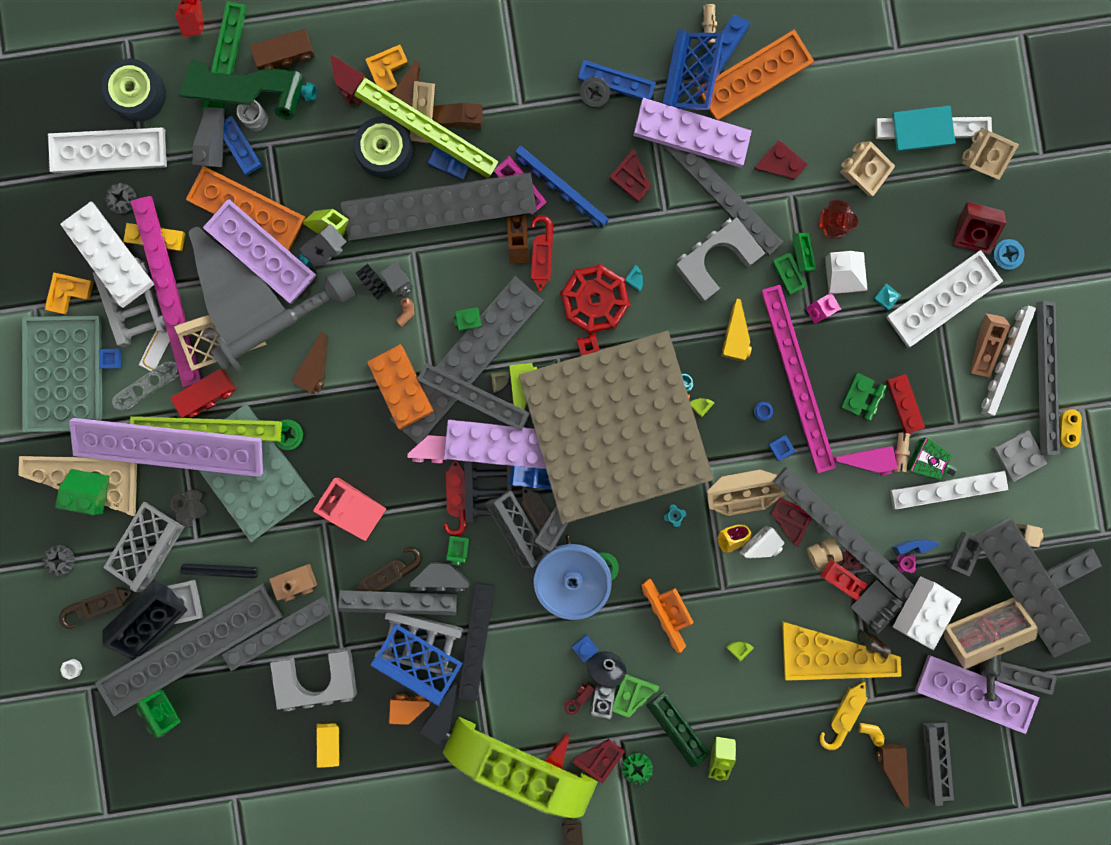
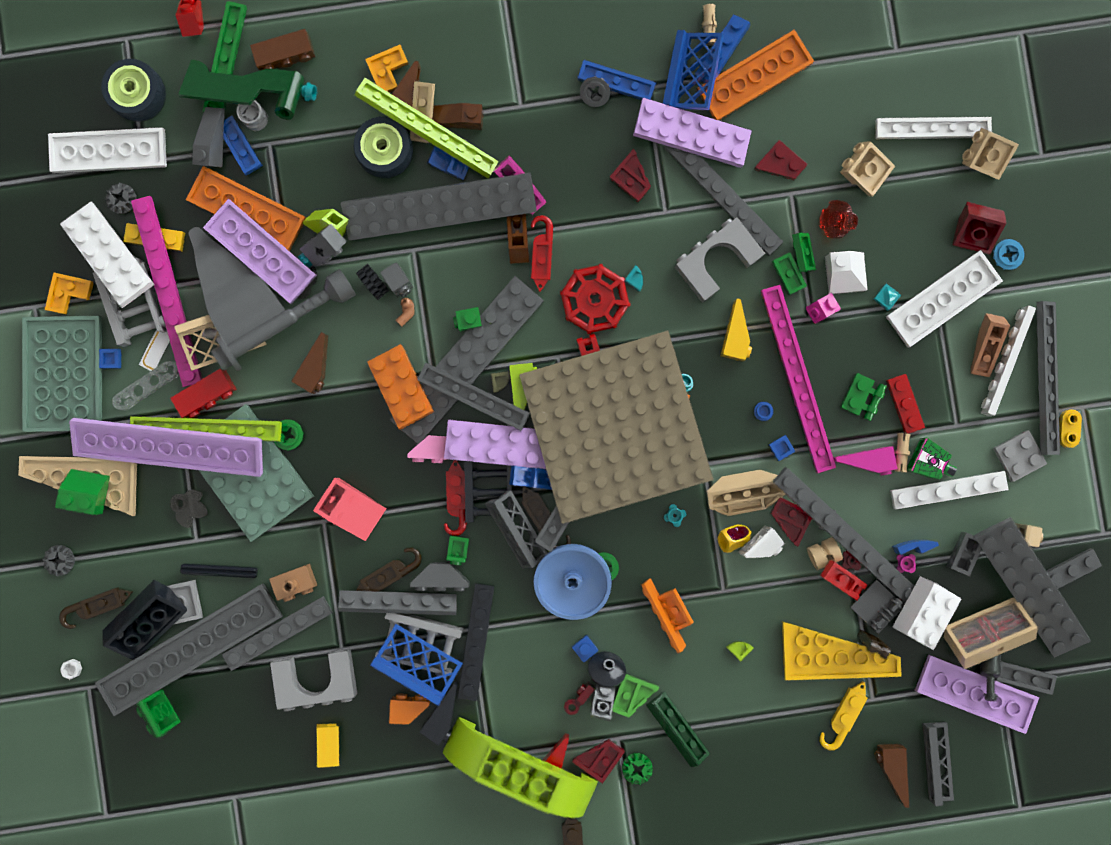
(154, 558): light grey fence -> none
(346, 80): dark red slope -> none
(567, 193): blue plate -> none
(701, 405): lime tile -> none
(722, 758): lime slope -> none
(874, 732): yellow arm -> none
(923, 128): teal tile -> none

